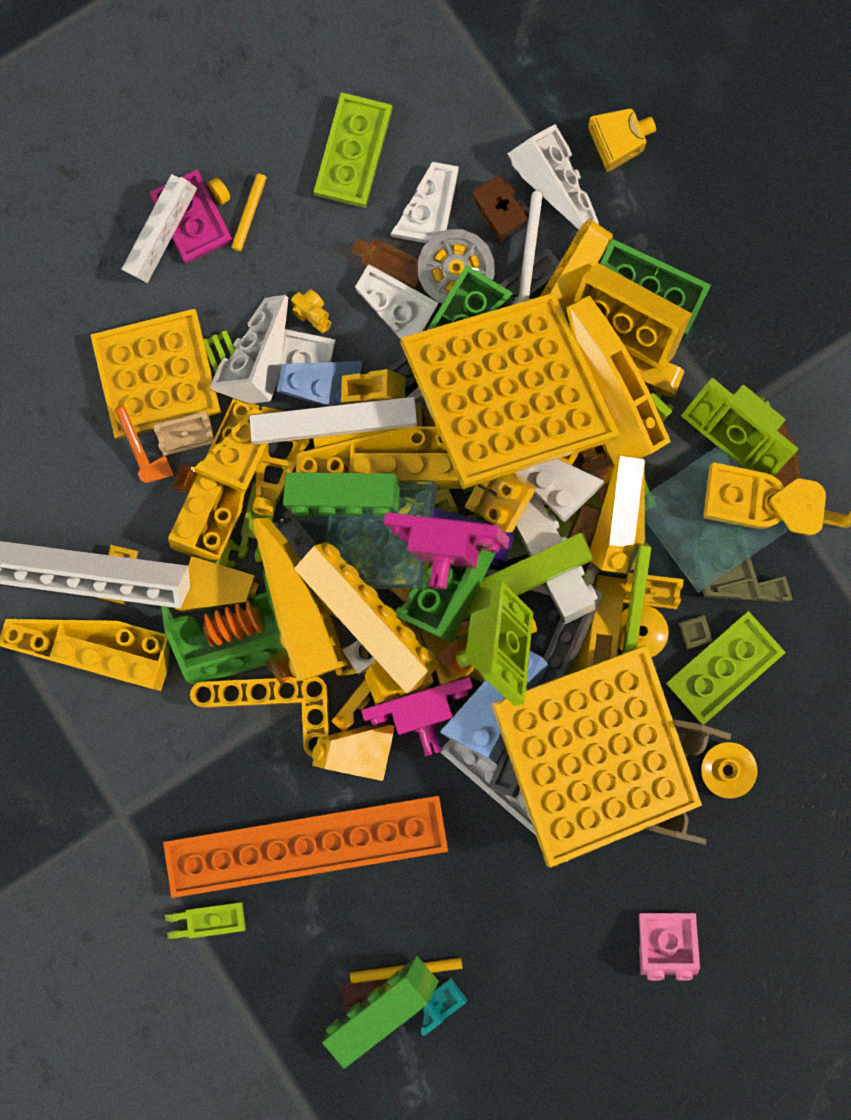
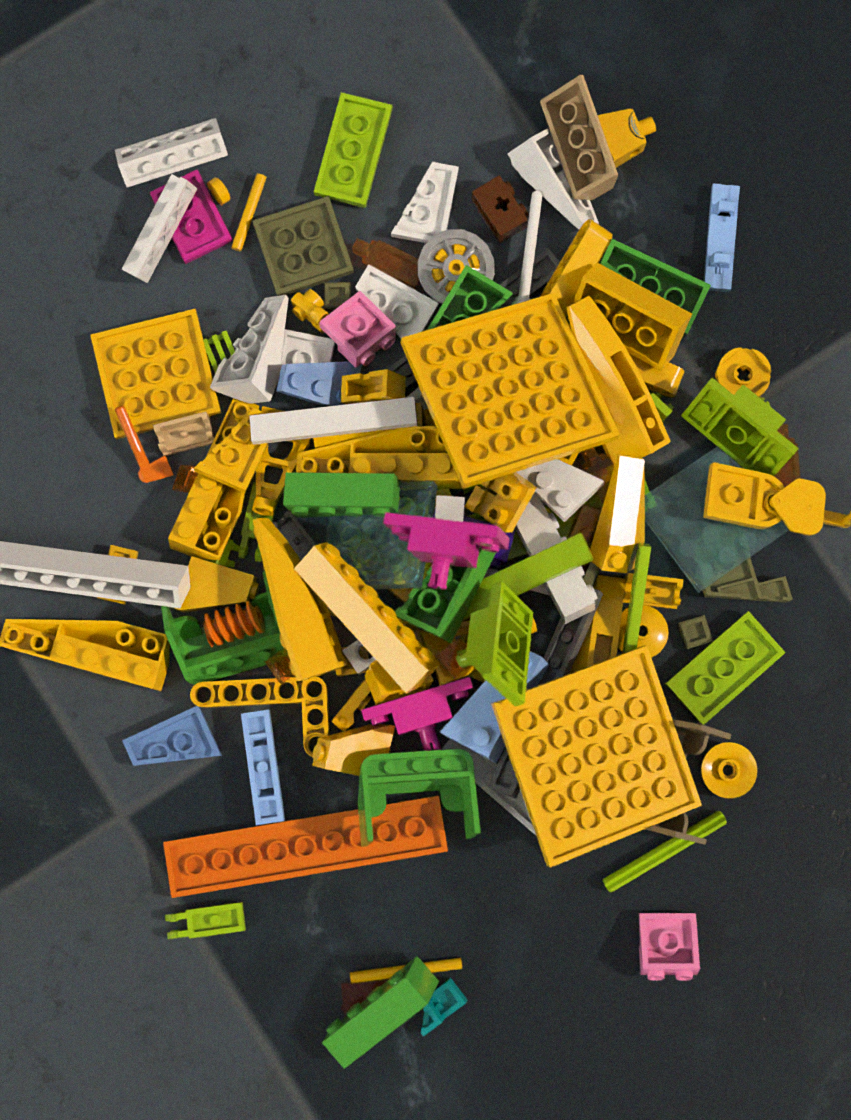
(170, 154): none -> white fence
(174, 739): none -> medium blue wing
(262, 767): none -> light blue hinge
(303, 246): none -> olive plate
(336, 294): none -> olive tile
(359, 329): none -> bright pink plate
(422, 771): none -> bright green windscreen
(449, 508): none -> white brick
(580, 140): none -> tan slope
(663, 852): none -> lime axle
(721, 237): none -> light blue hinge
(744, 359): none -> yellow plate

